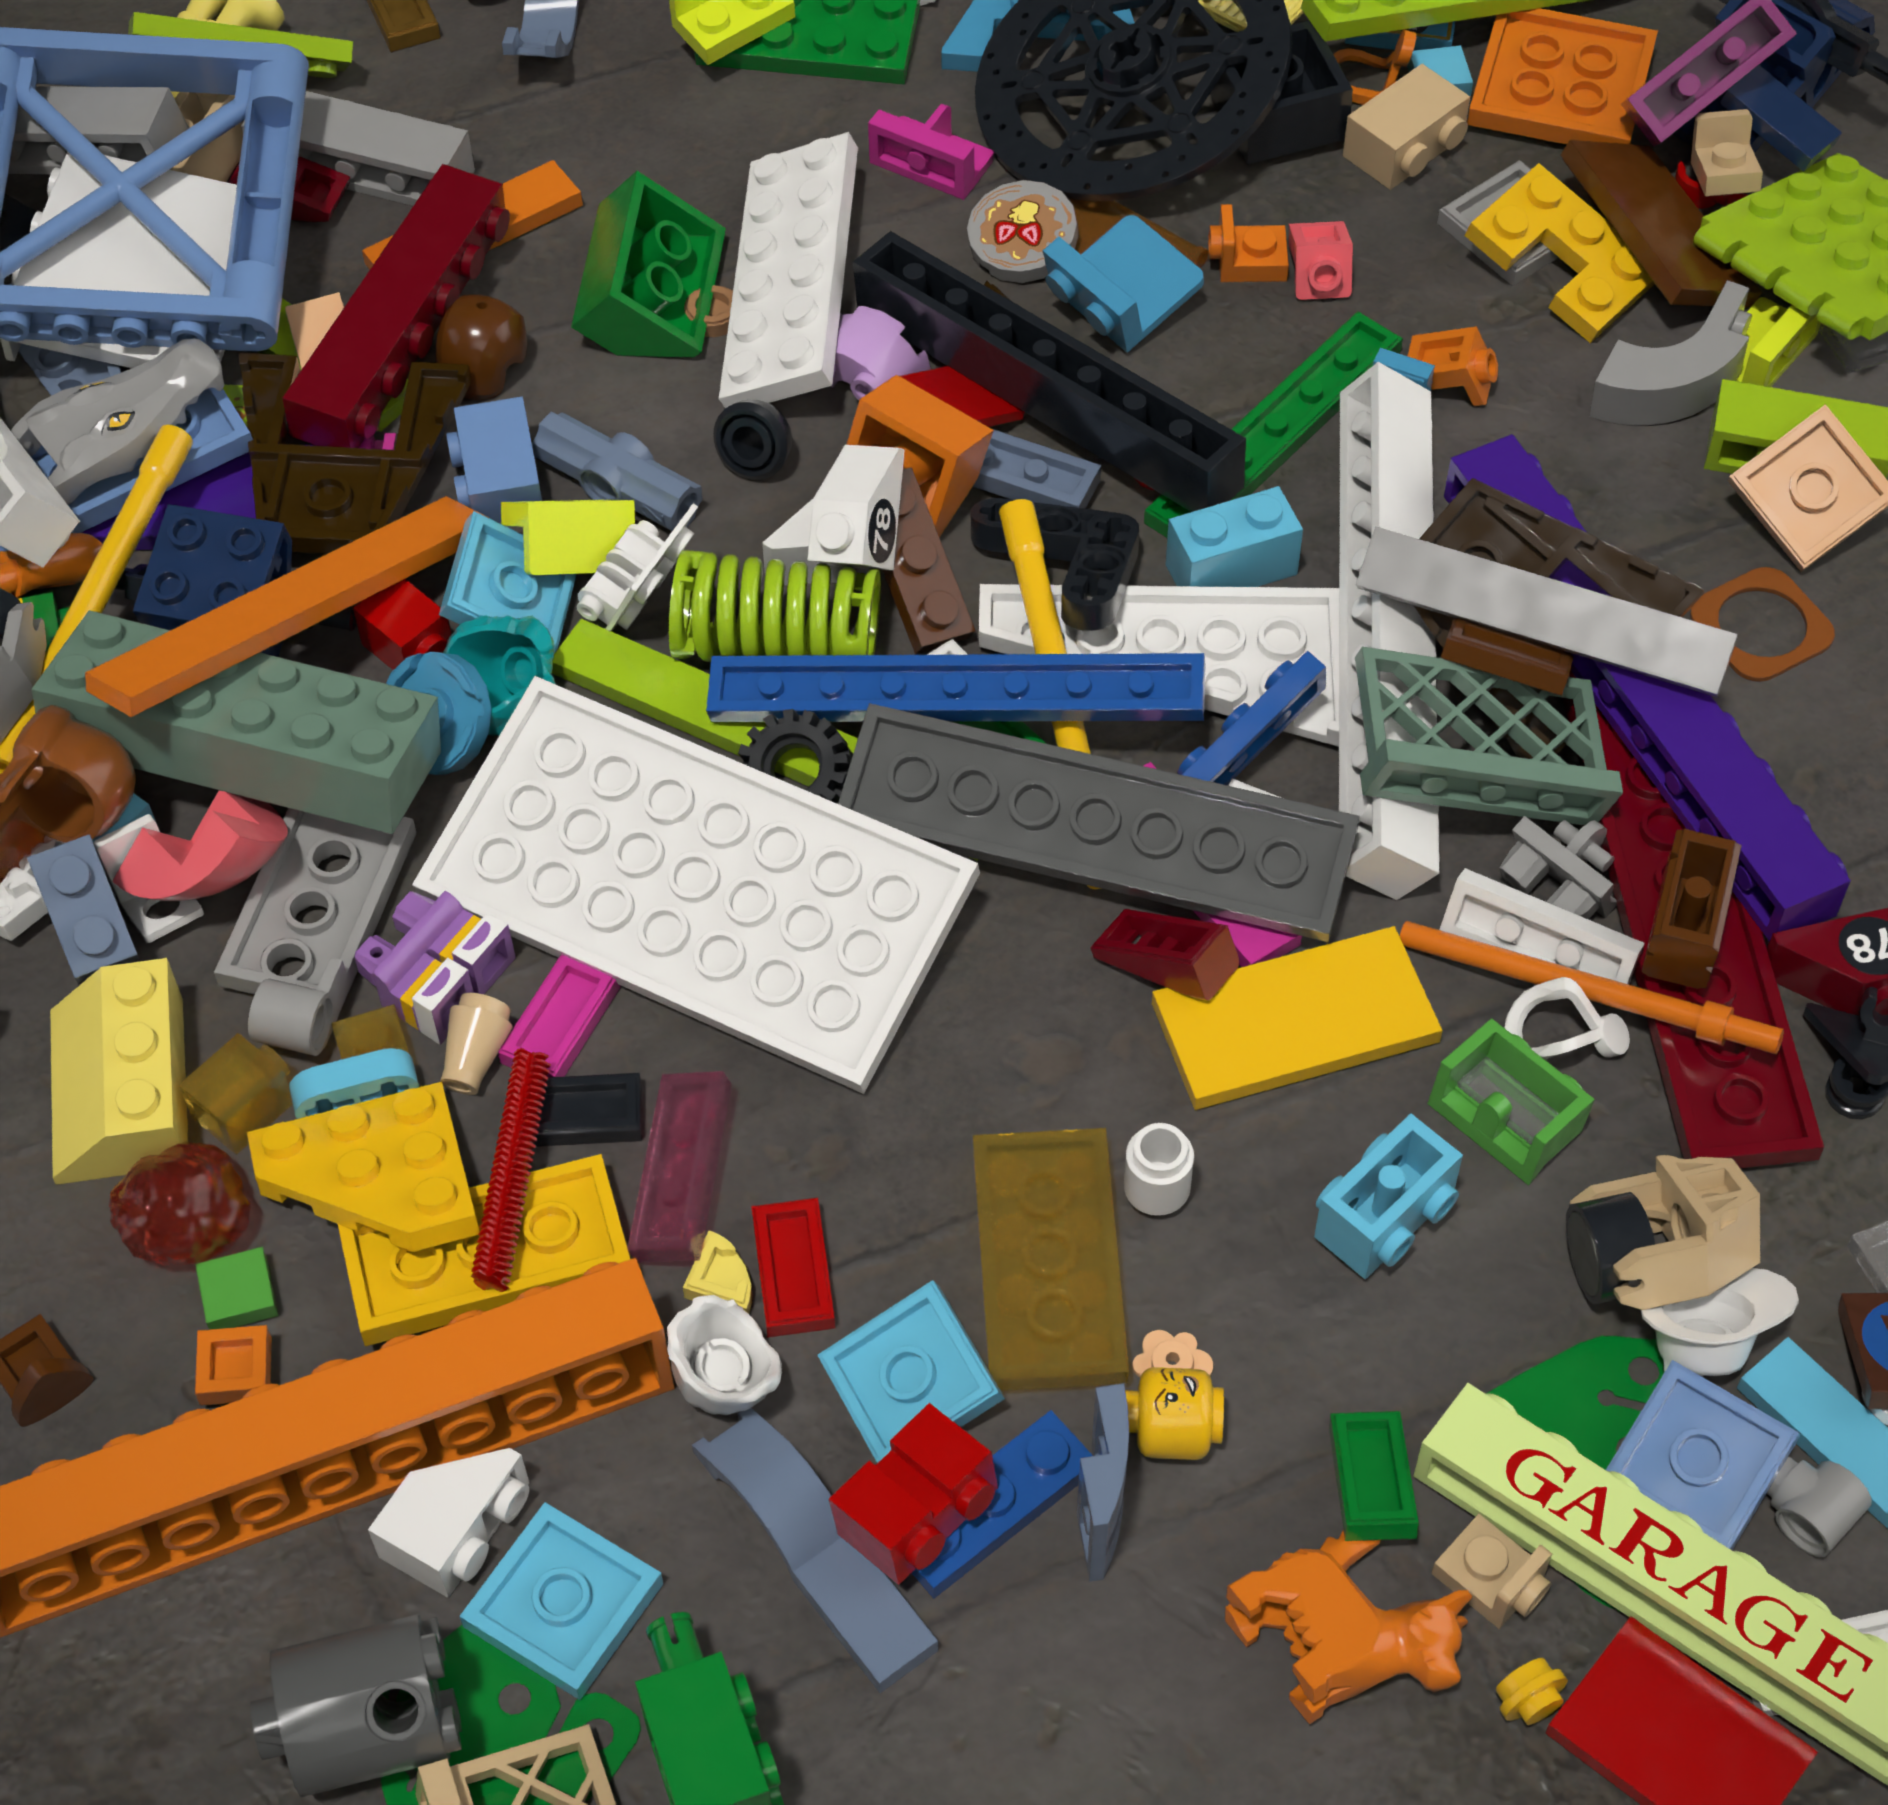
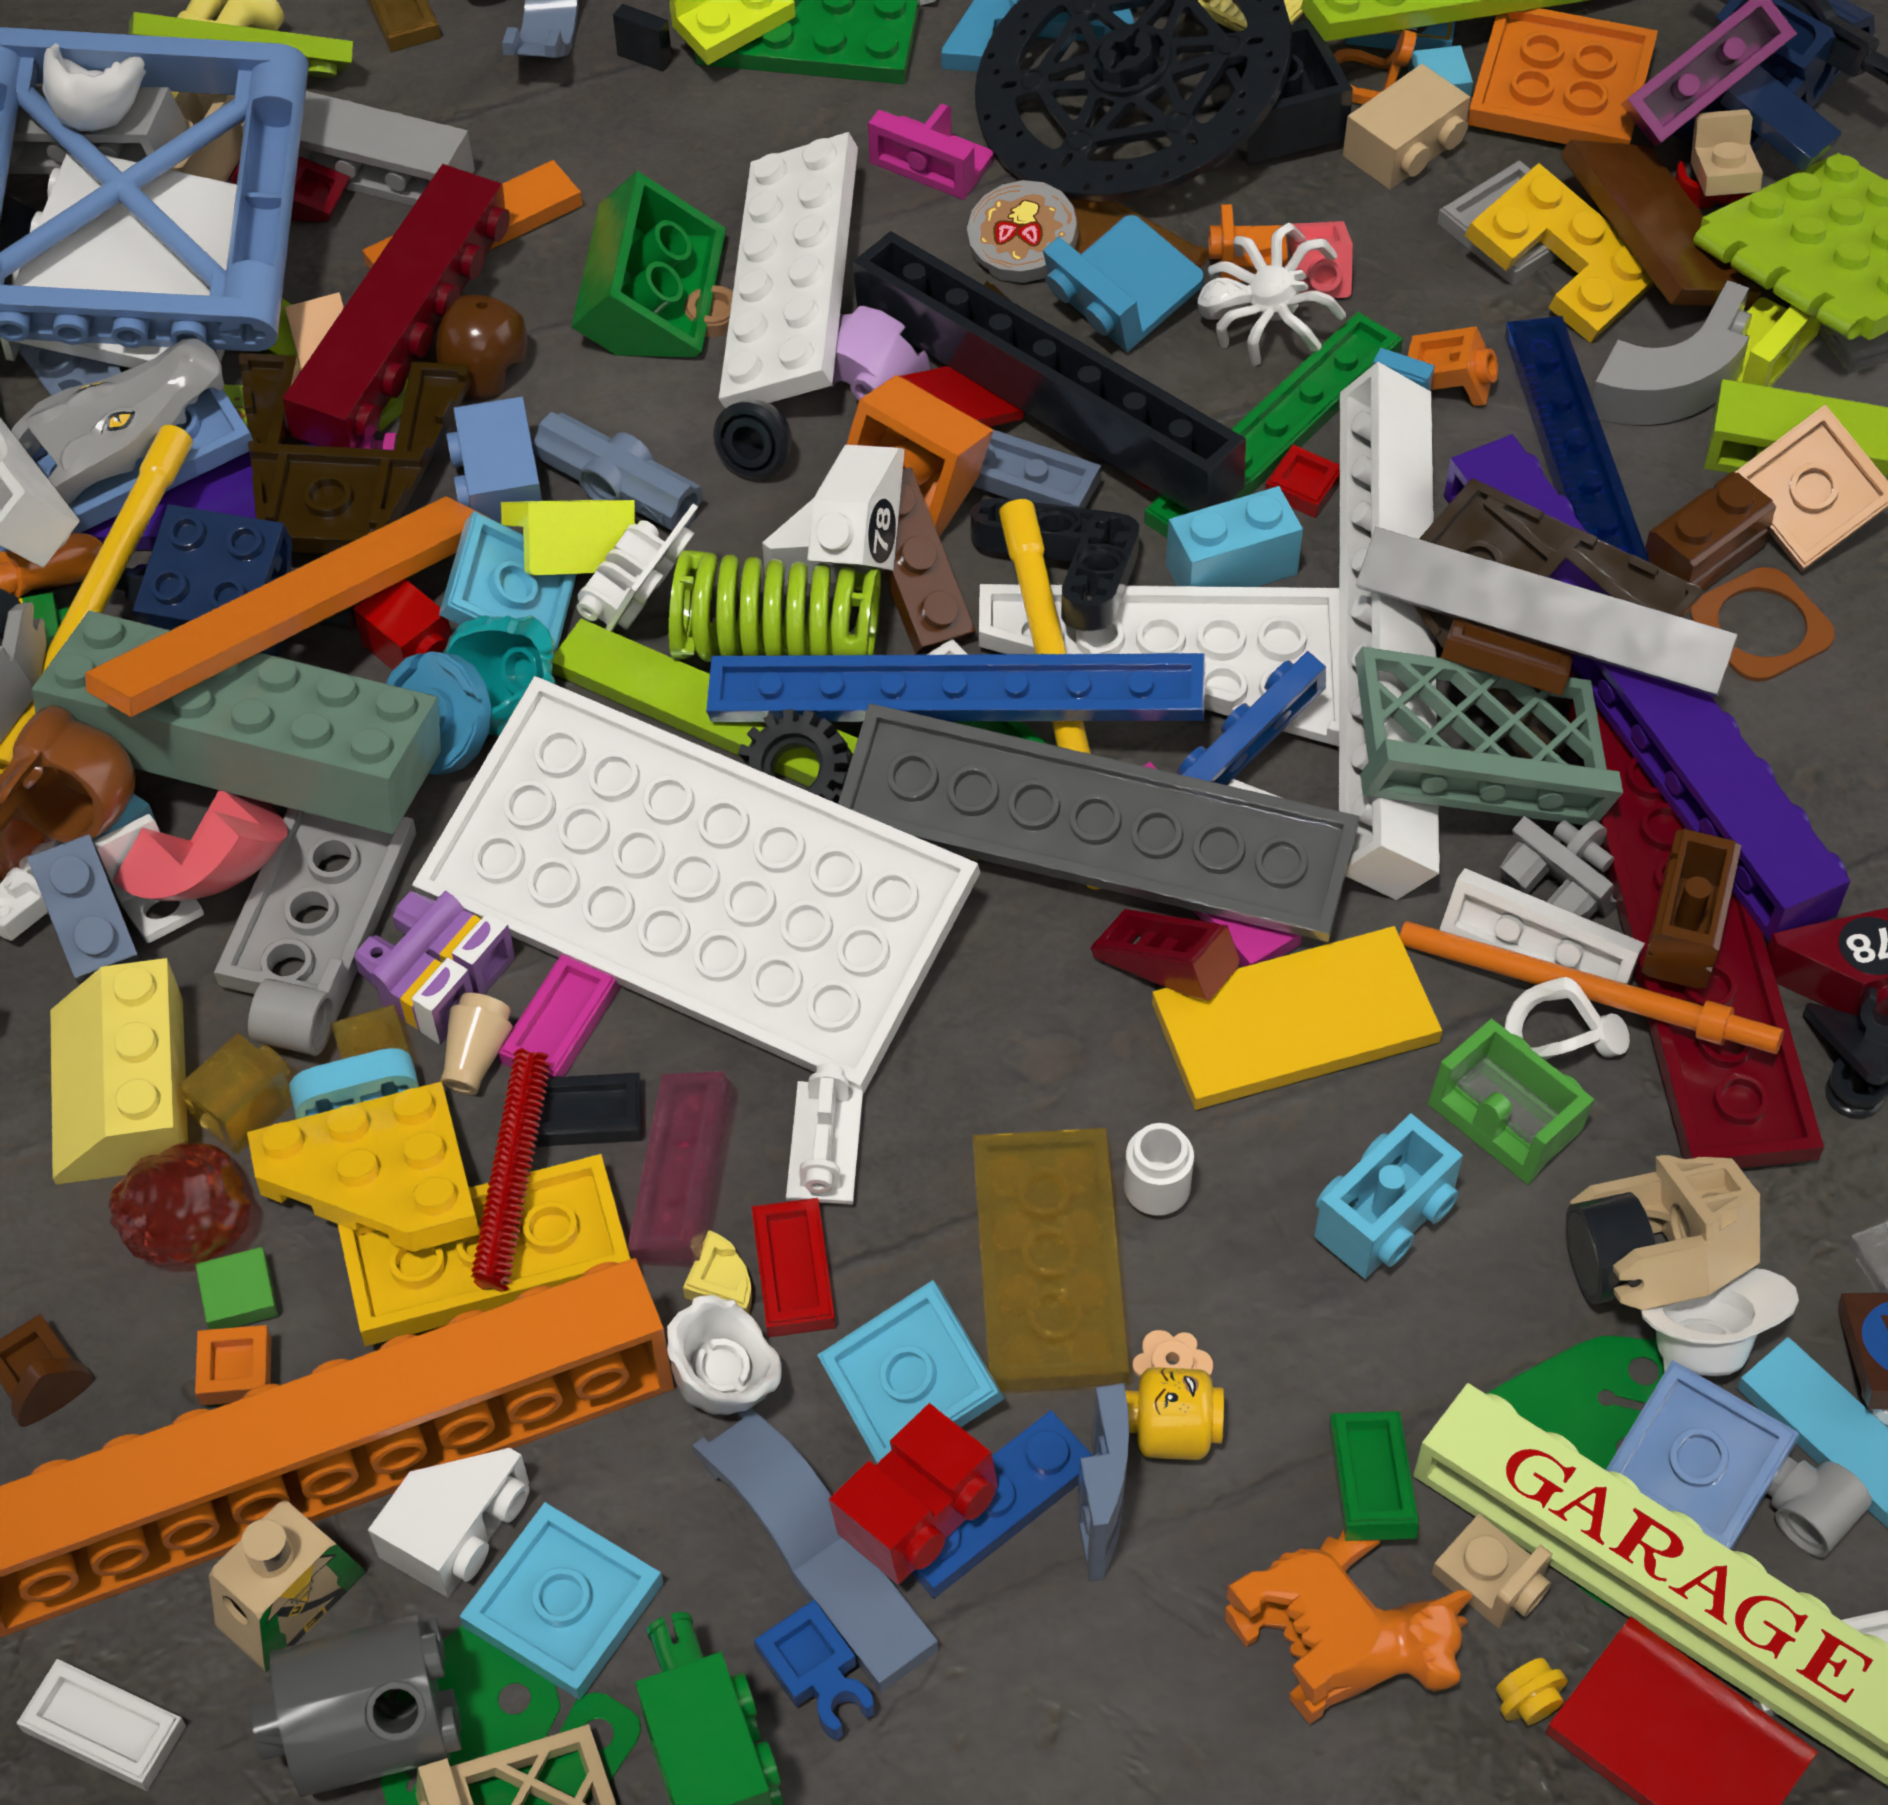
(93, 97): none -> white hair
(101, 1724): none -> white tile
(278, 1582): none -> tan torso
(642, 37): none -> black tile
(810, 1661): none -> blue plate
(825, 1138): none -> white hinge
(1270, 291): none -> white animal
(1305, 480): none -> red tile
(1572, 431): none -> clear blue tile
(1712, 532): none -> reddish brown brick

